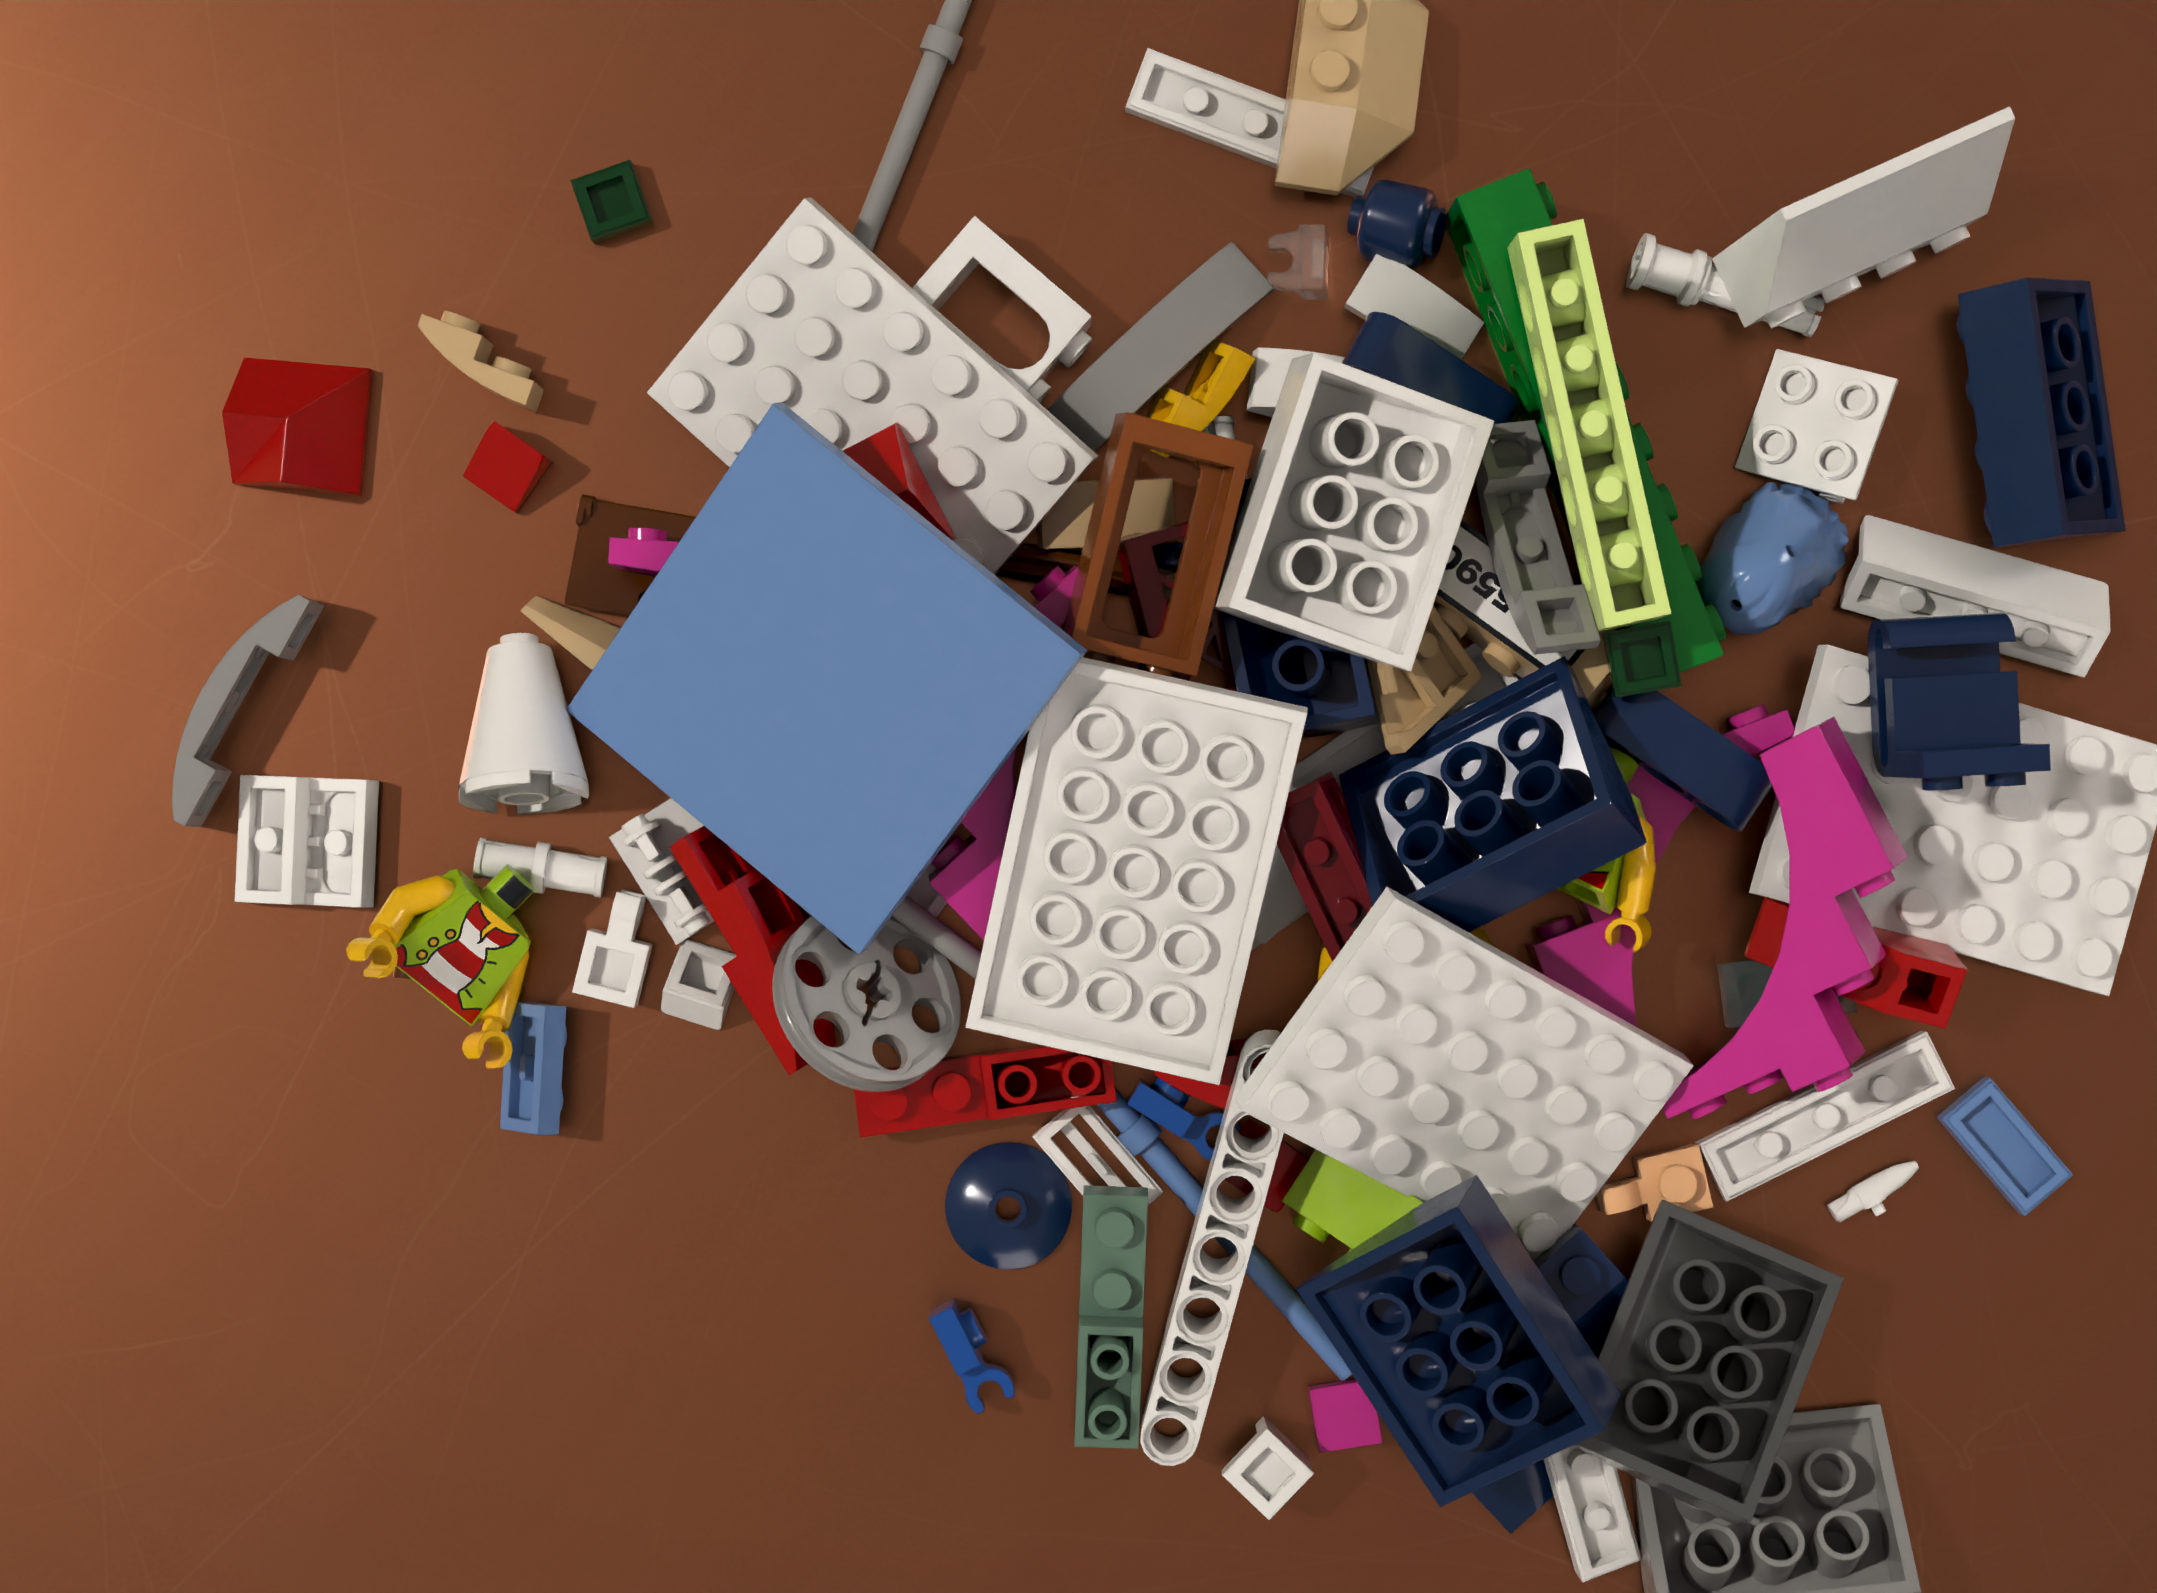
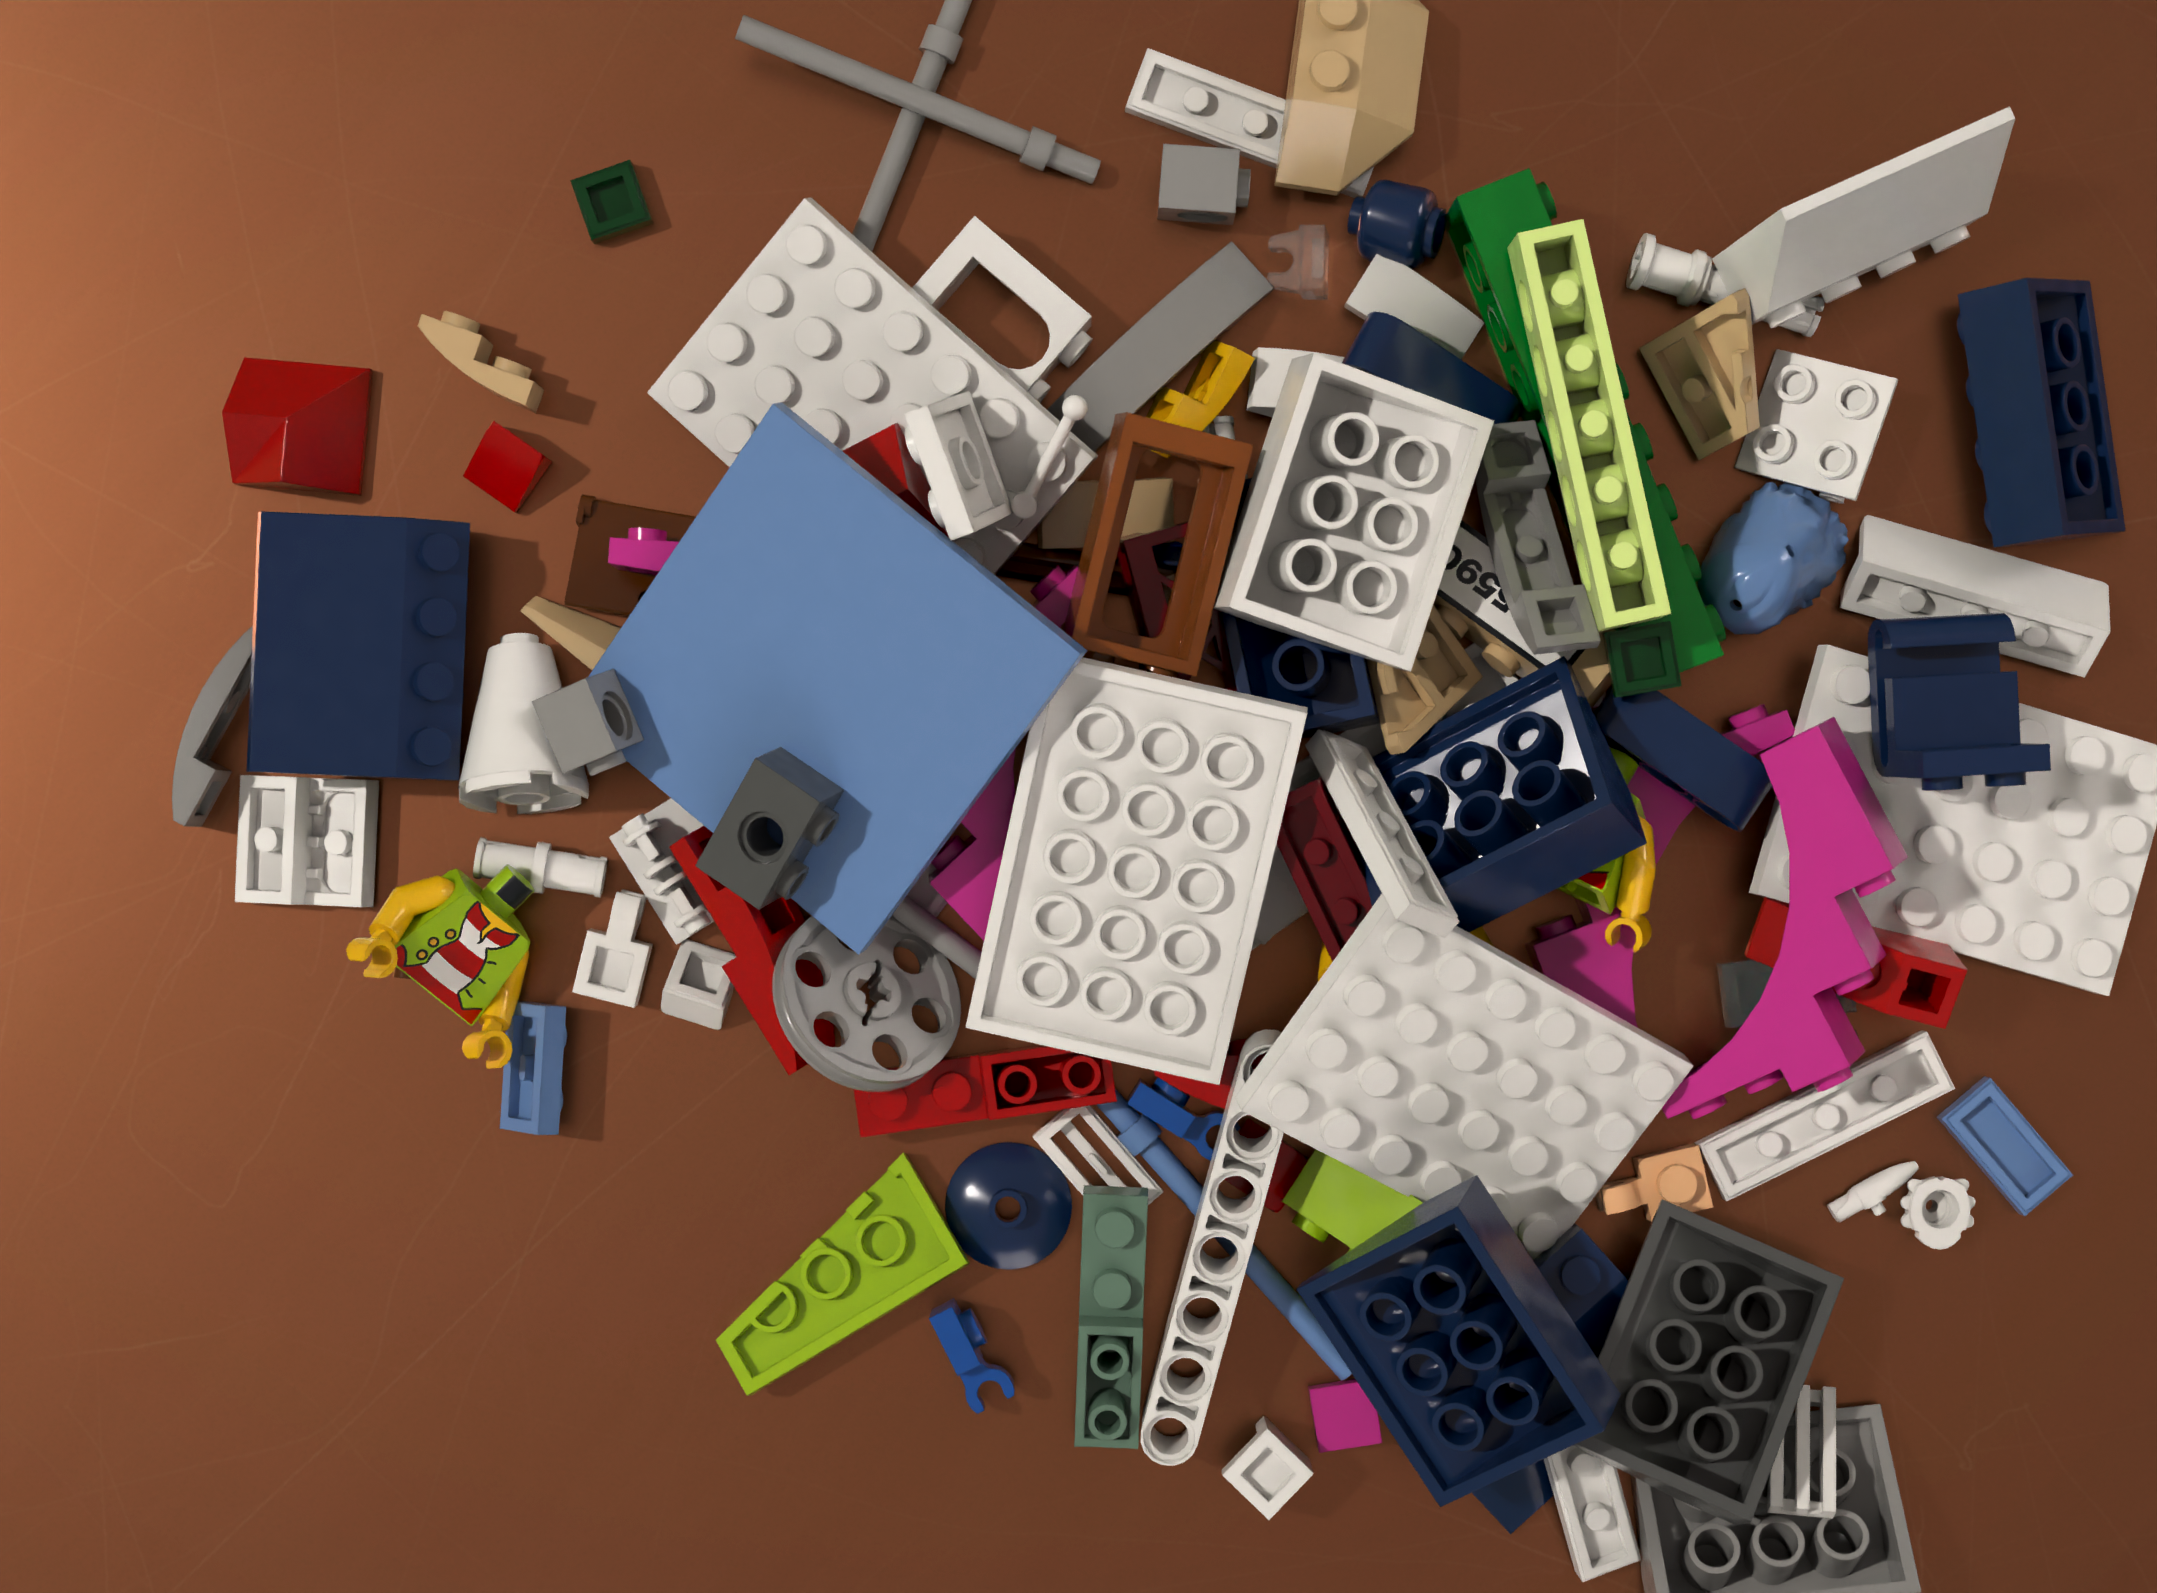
(358, 646): none -> dark blue slope
(589, 723): none -> light grey brick
(741, 849): none -> dark grey brick
(860, 1269): none -> lime wing
(958, 465): none -> white plate
(1025, 502): none -> white hinge
(1035, 147): none -> light grey bar
(1201, 184): none -> light grey brick
(1382, 834): none -> white tile
(1709, 374): none -> tan wing
(1827, 1460): none -> white tile
(1948, 1216): none -> white animal

